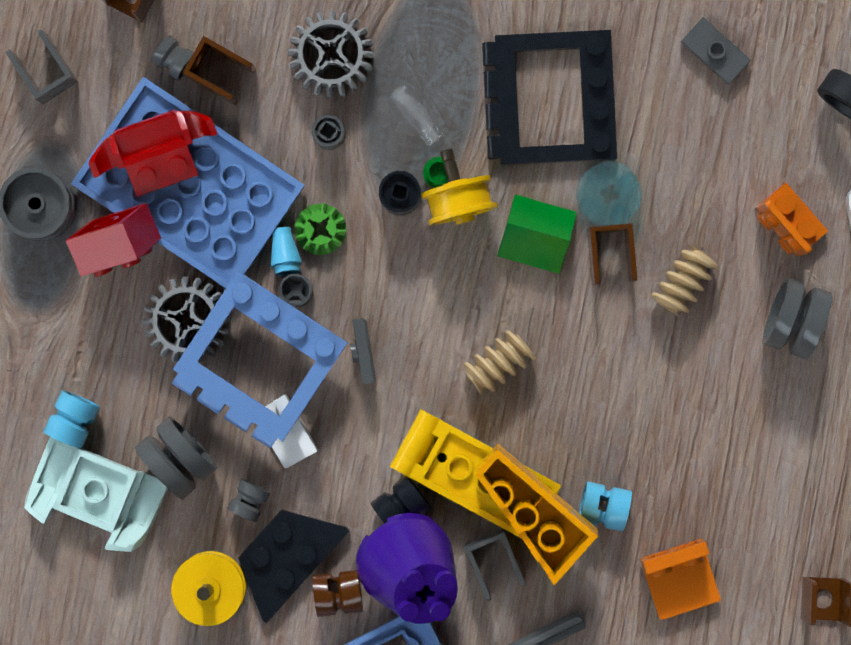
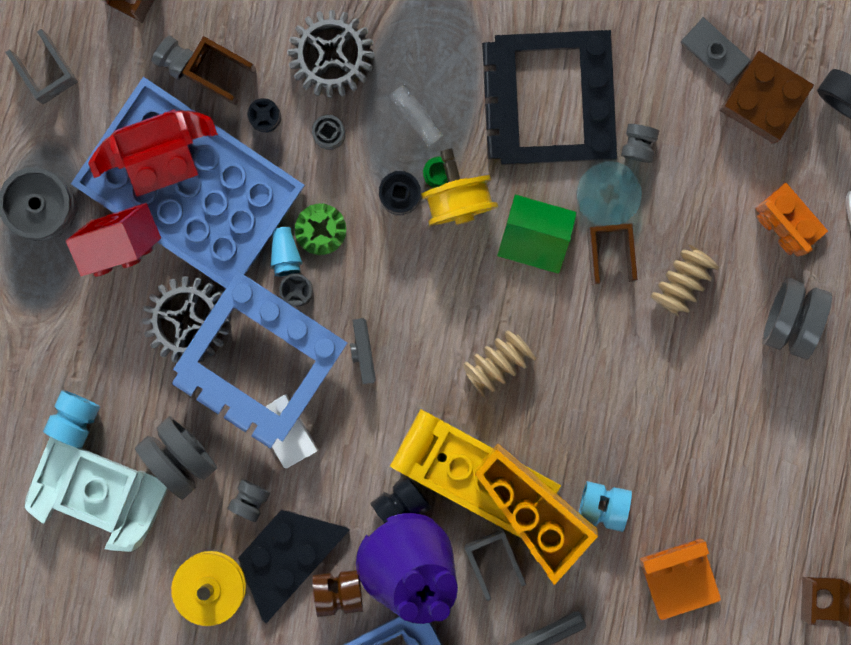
(260, 111): none -> black wheel
(640, 143): none -> dark grey wheel
(766, 97): none -> reddish brown brick

